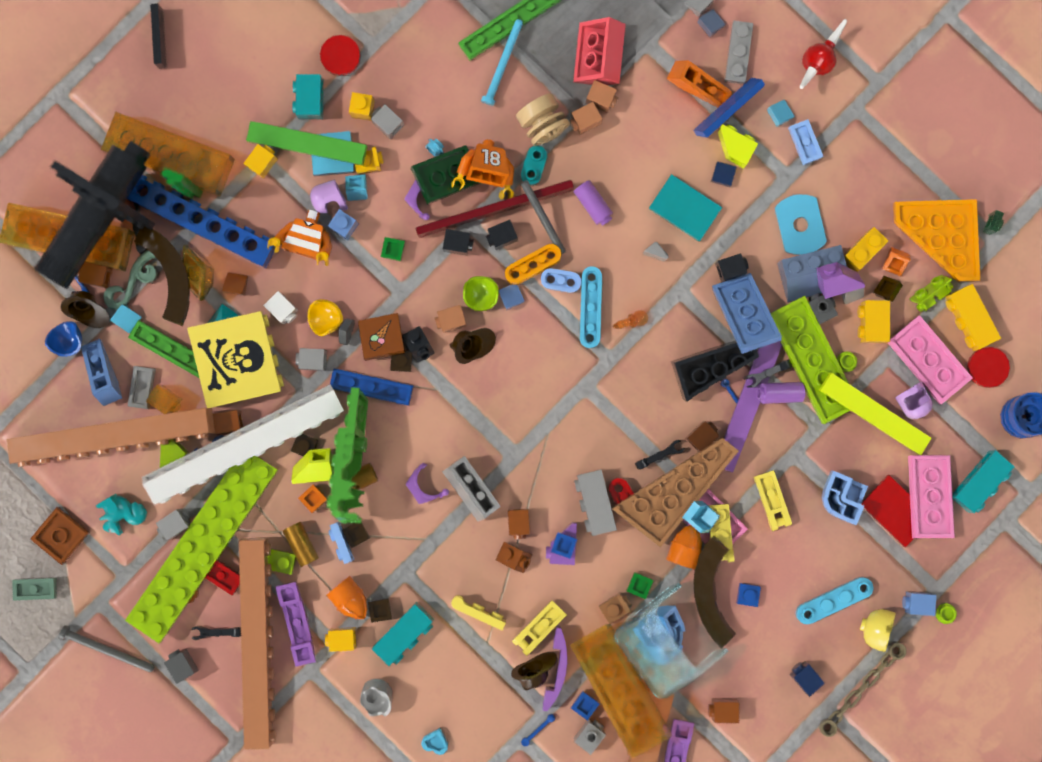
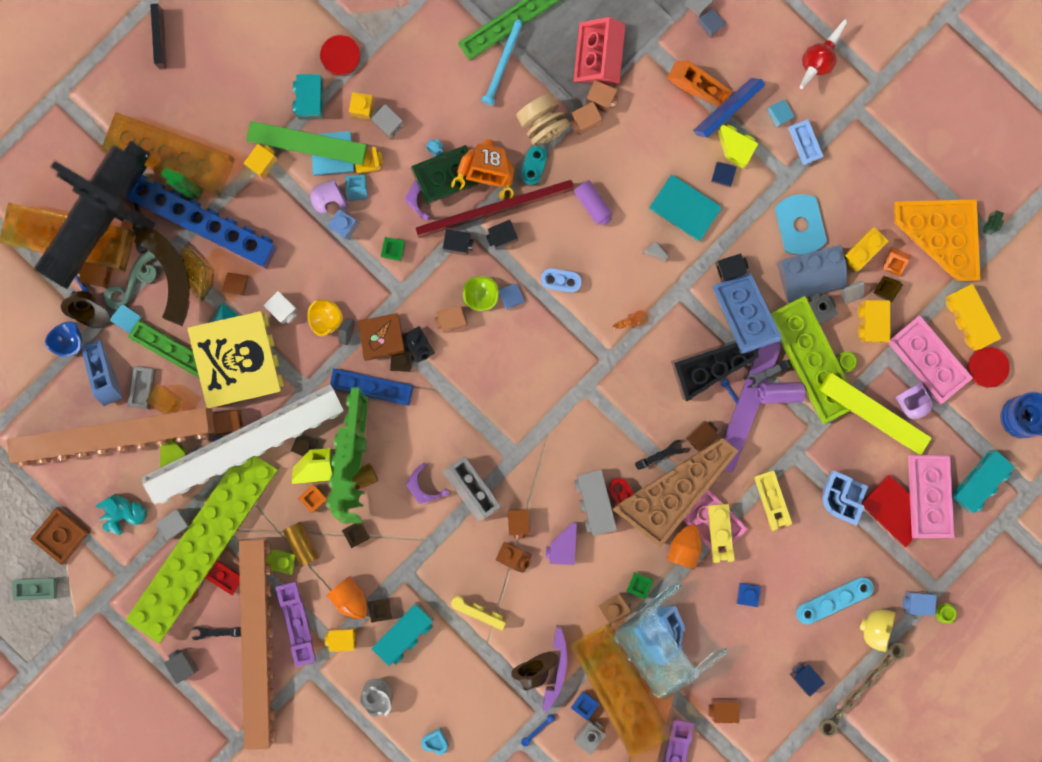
(66, 633): dark grey bar -> none
(304, 238): torso -> none
(311, 359): light grey brick -> none
(343, 552): light blue plate -> none
(472, 345): dark brown piece -> none
(539, 257): light orange plate -> none
(540, 627): light yellow plate -> none
(542, 215): dark grey bar -> none
(563, 545): blue plate -> none
(590, 307): medium azure plate -> none
(701, 516): medium azure panel -> none
(705, 592): dark brown tile -> none
(738, 52): light grey plate -> none
(838, 279): medium lavender slope -> none
(939, 287): lime hinge -> none

